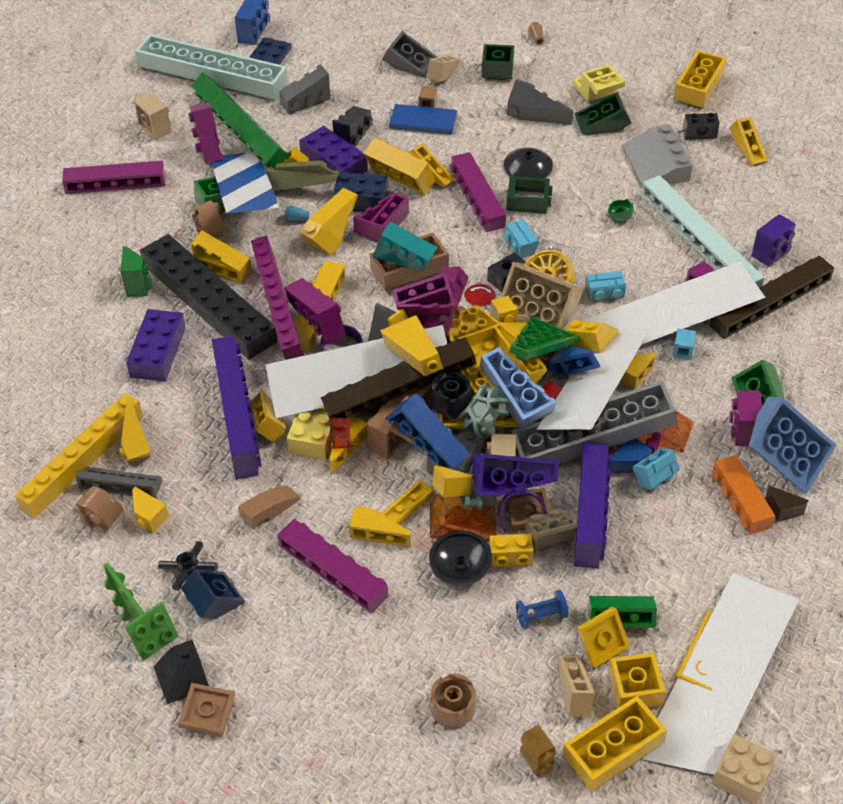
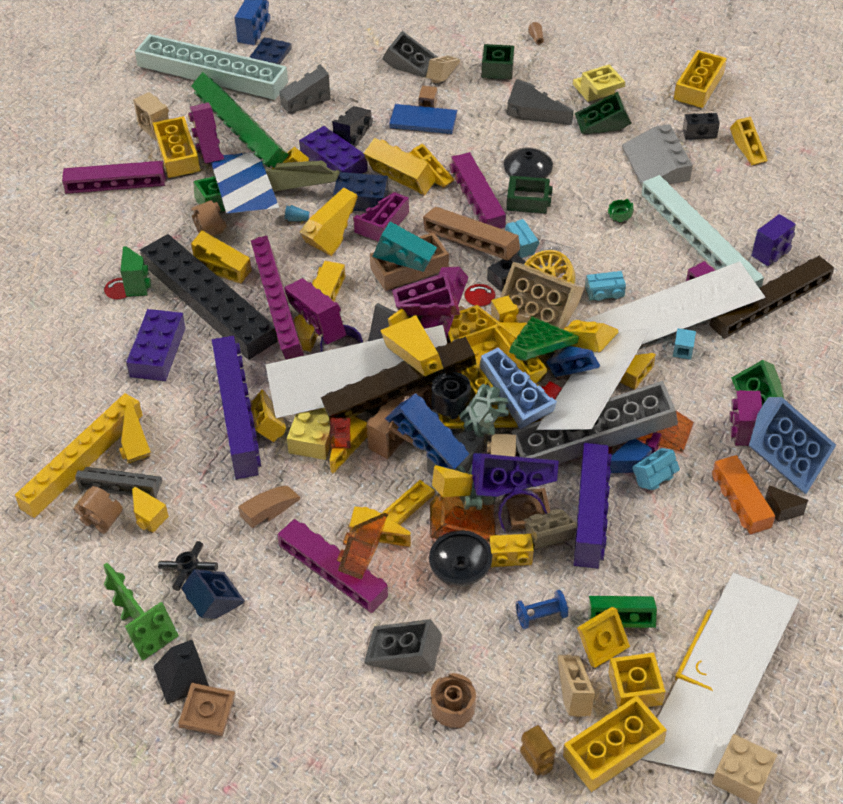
(115, 289): none -> red sticker
(176, 147): none -> yellow brick
(361, 546): none -> clear orange slope
(405, 646): none -> dark grey slope
(471, 233): none -> medium nougat brick

